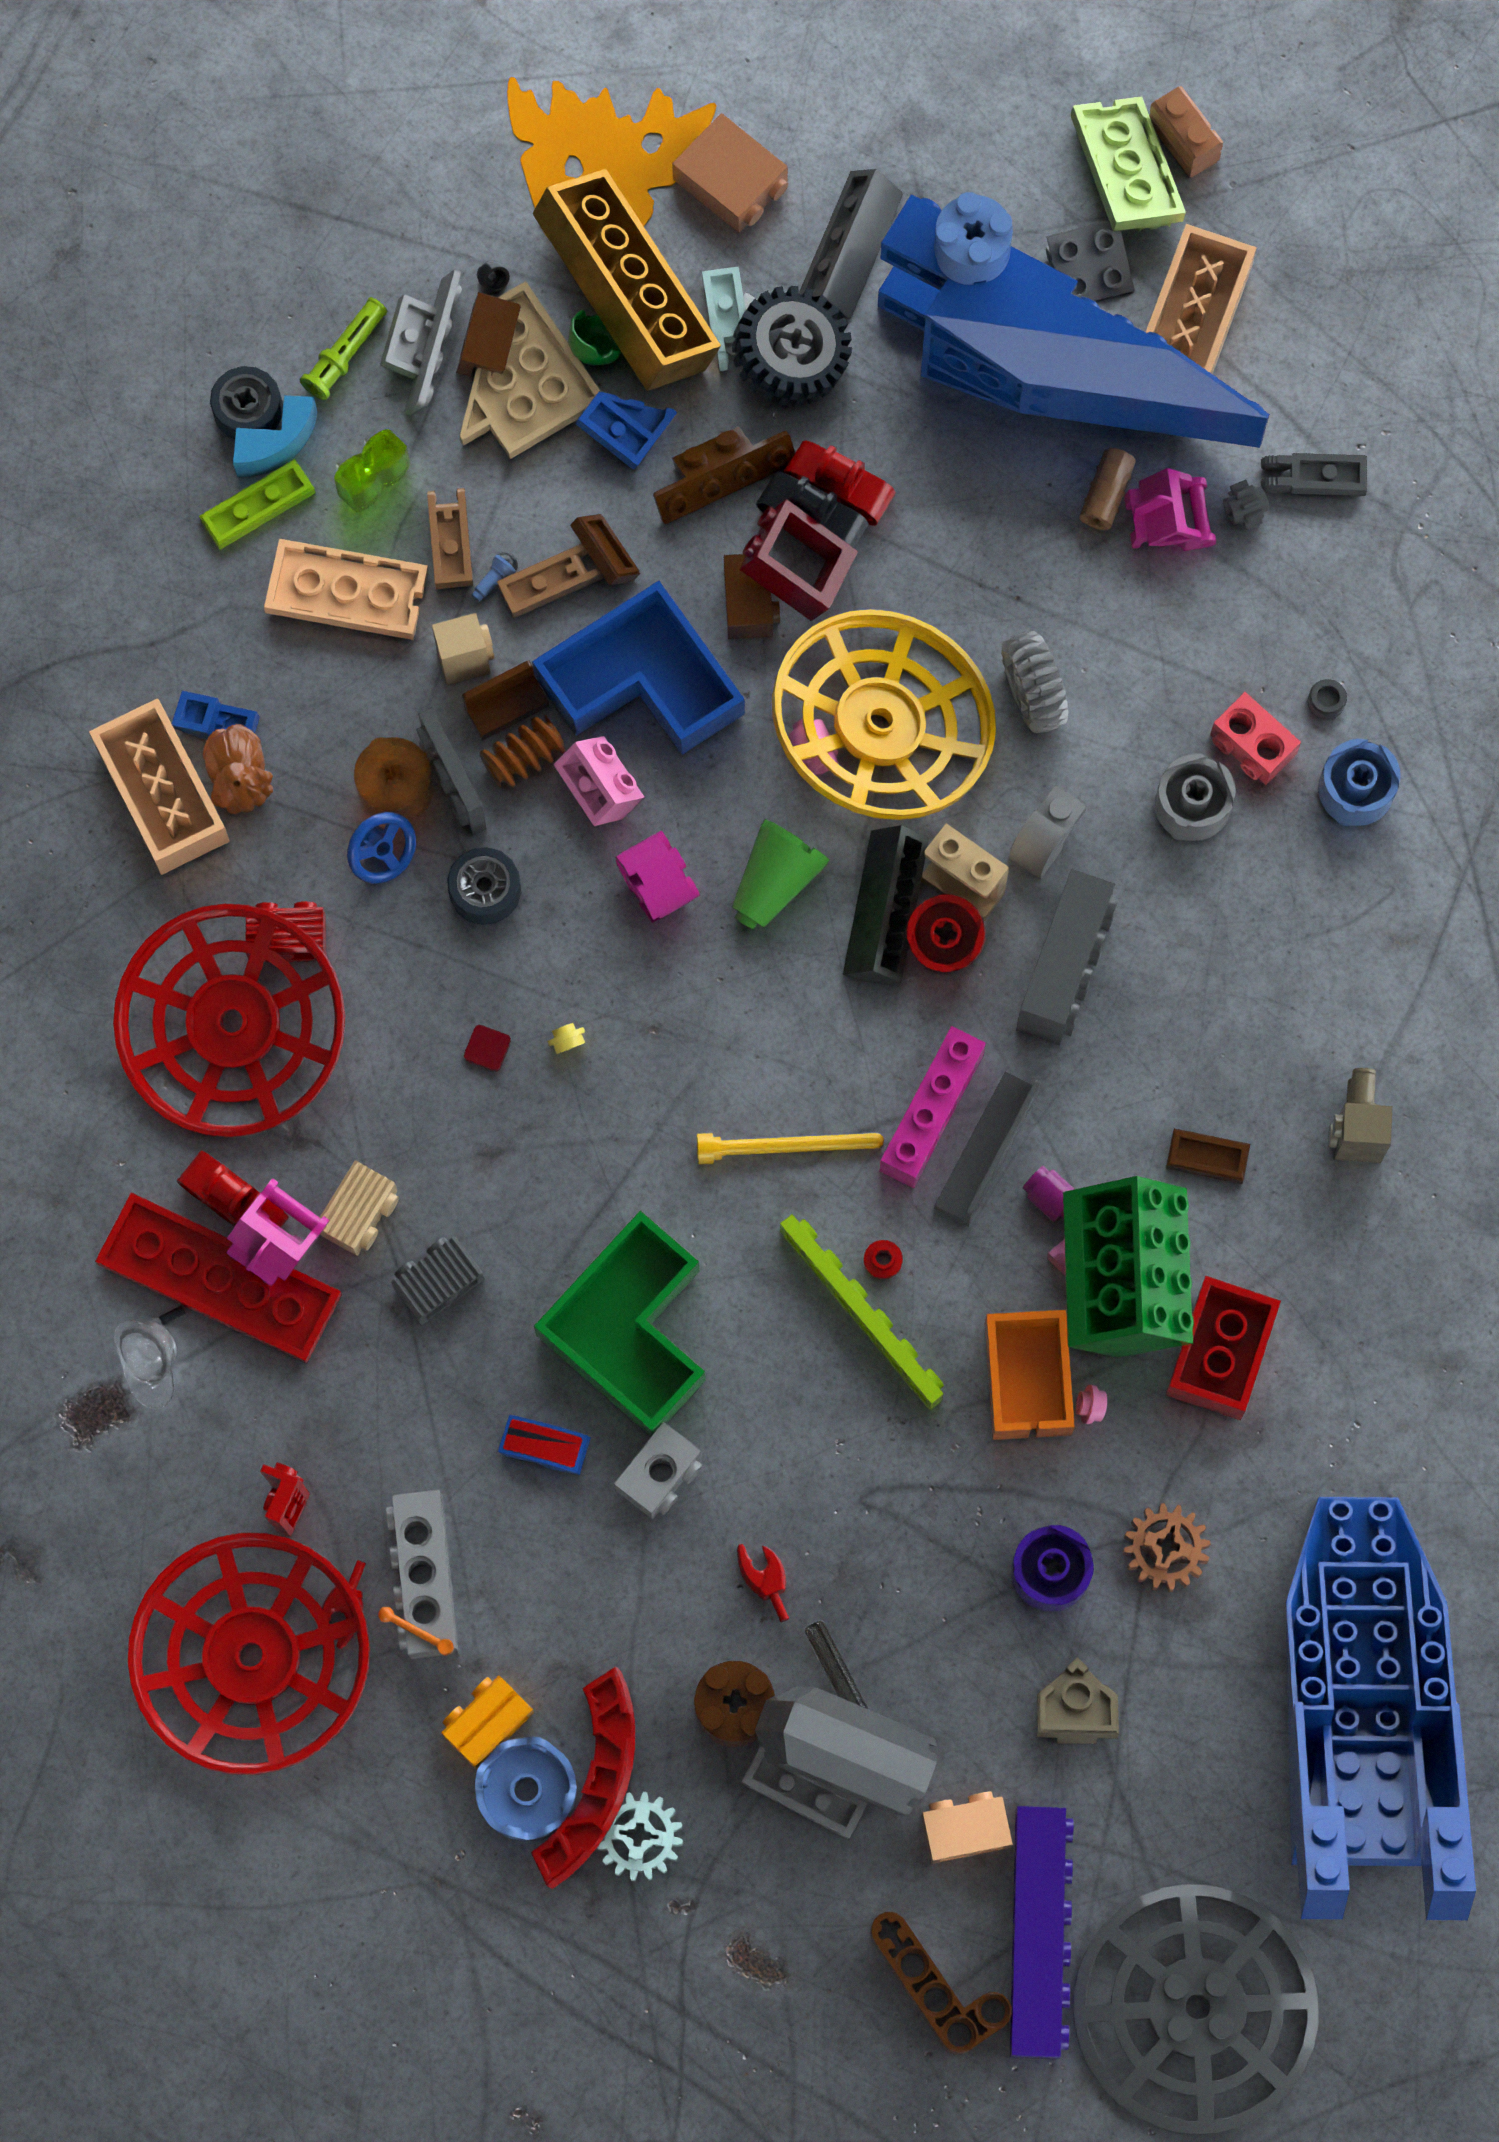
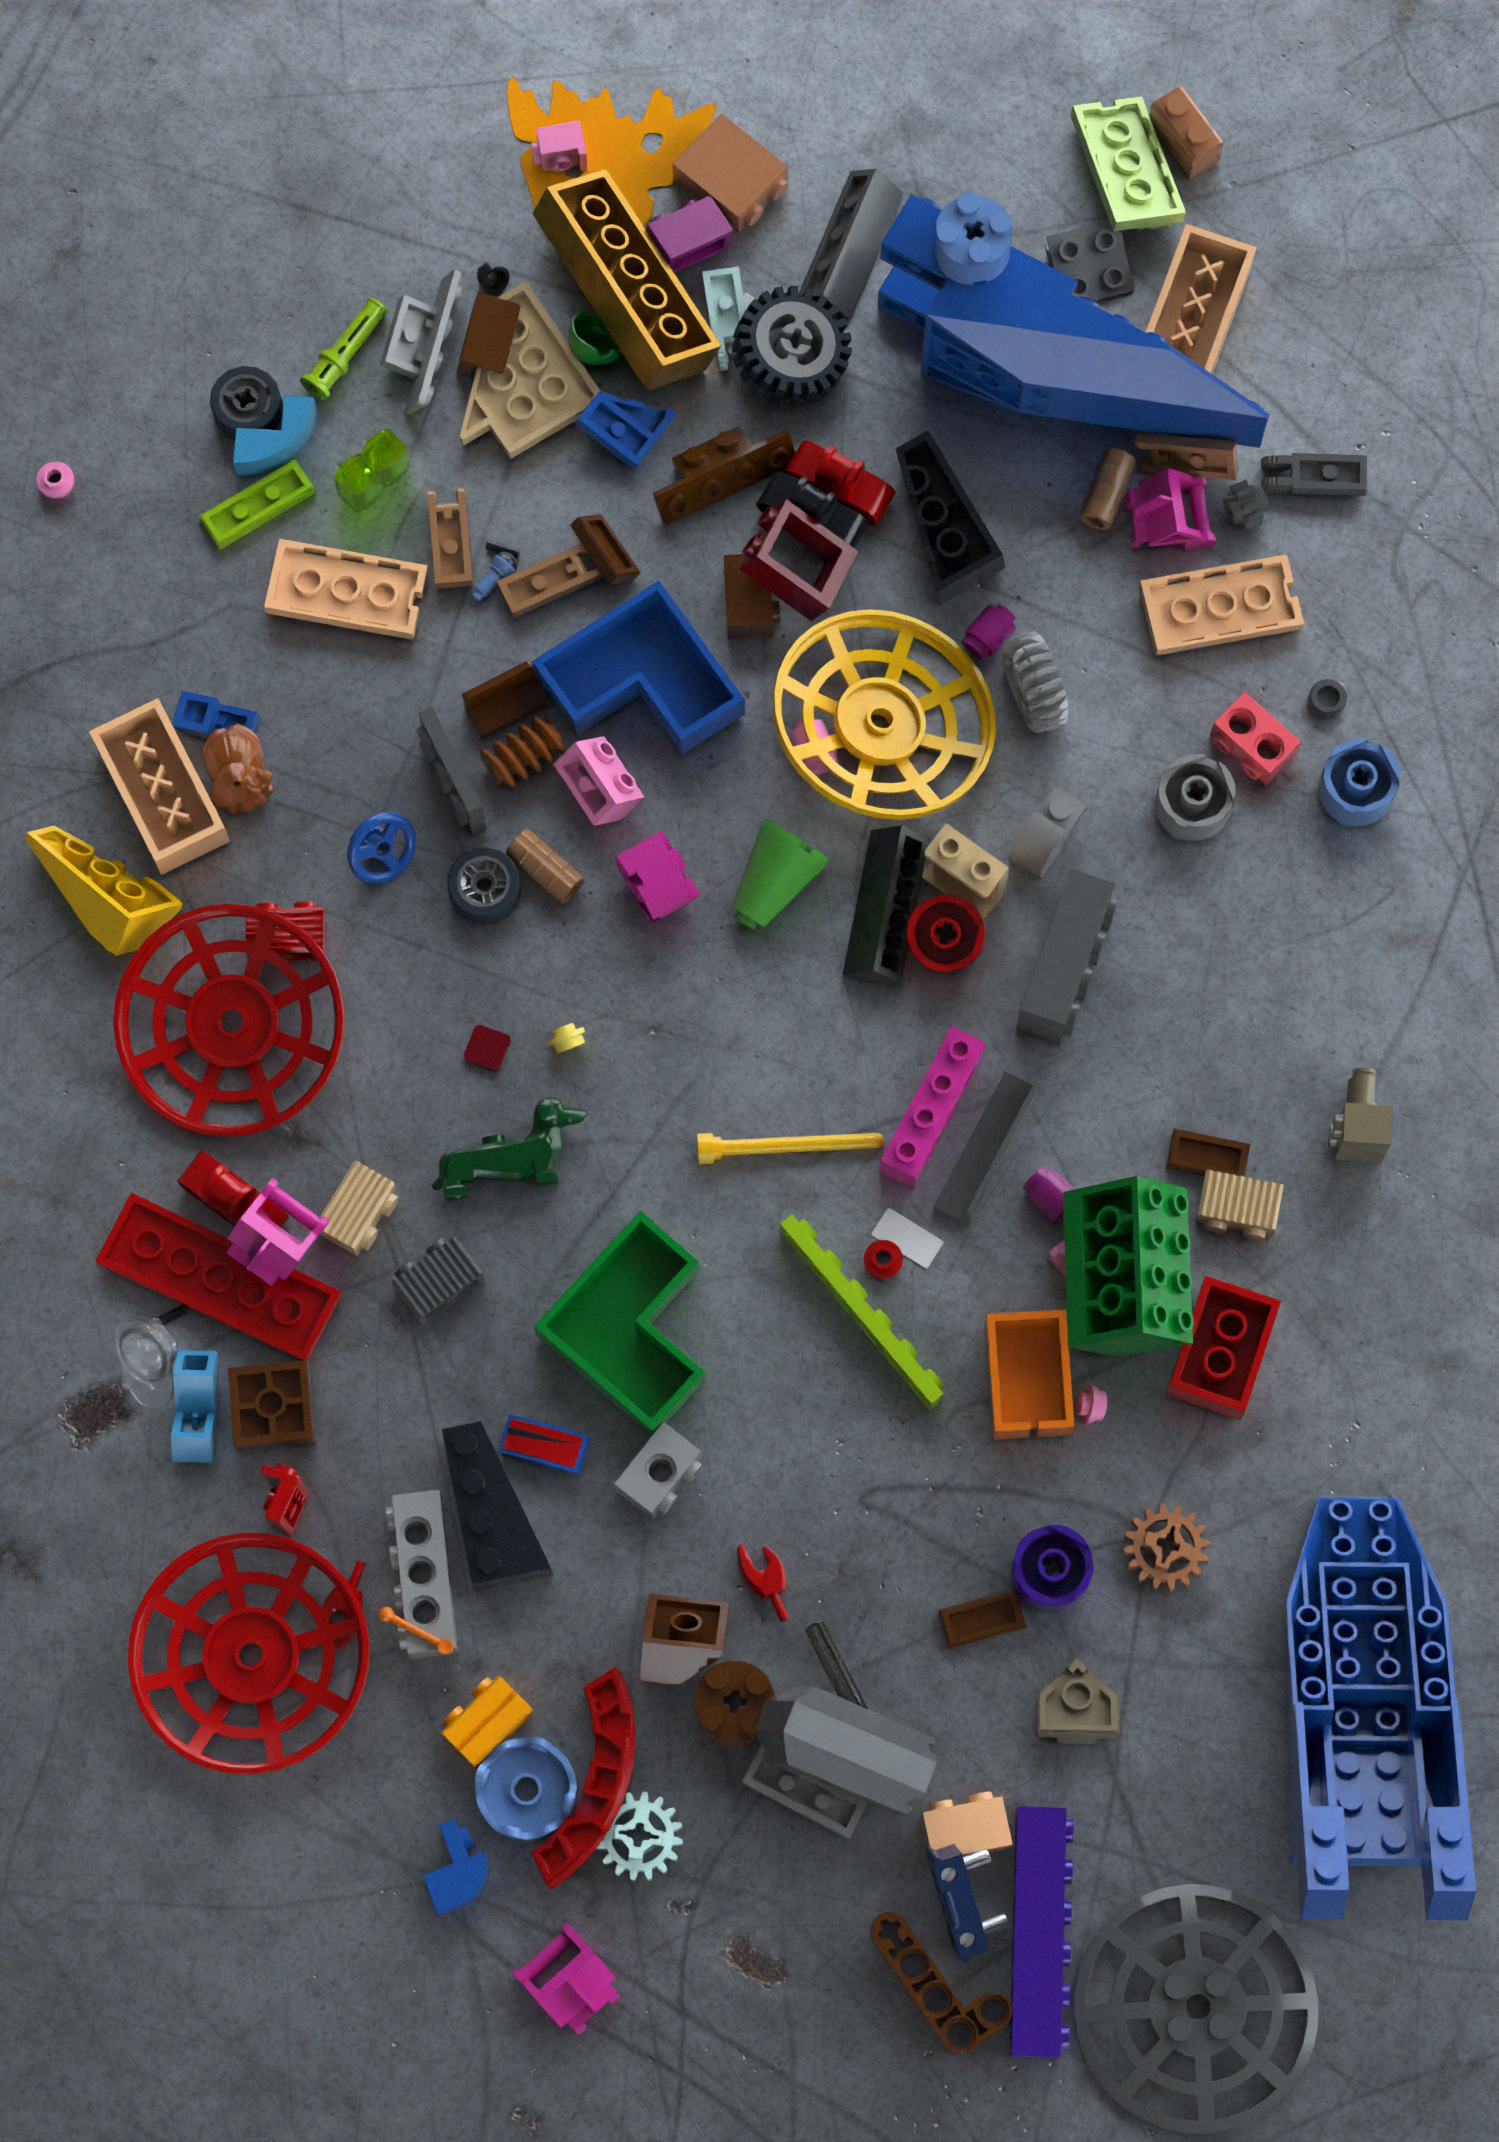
(58, 489): none -> bright pink plate
(107, 900): none -> yellow wedge
(195, 1406): none -> dark azure brick
(271, 1405): none -> reddish brown piece
(383, 762): clear orange brick -> none
(461, 1881): none -> blue brick
(463, 648): tan brick -> none
(492, 1521): none -> black wedge
(497, 547): none -> black piece
(511, 1159): none -> dark green animal
(545, 866): none -> medium nougat axle
(560, 147): none -> bright pink brick
(576, 1989): none -> dark pink piece
(681, 1637): none -> reddish brown slope
(690, 233): none -> magenta brick
(909, 1237): none -> white sticker
(950, 528): none -> black wedge
(958, 1901): none -> dark blue piece
(982, 1619): none -> reddish brown tile
(989, 631): none -> magenta brick
(1189, 455): none -> medium nougat hinge
(1222, 606): none -> light nougat piece
(1239, 1205): none -> tan brick

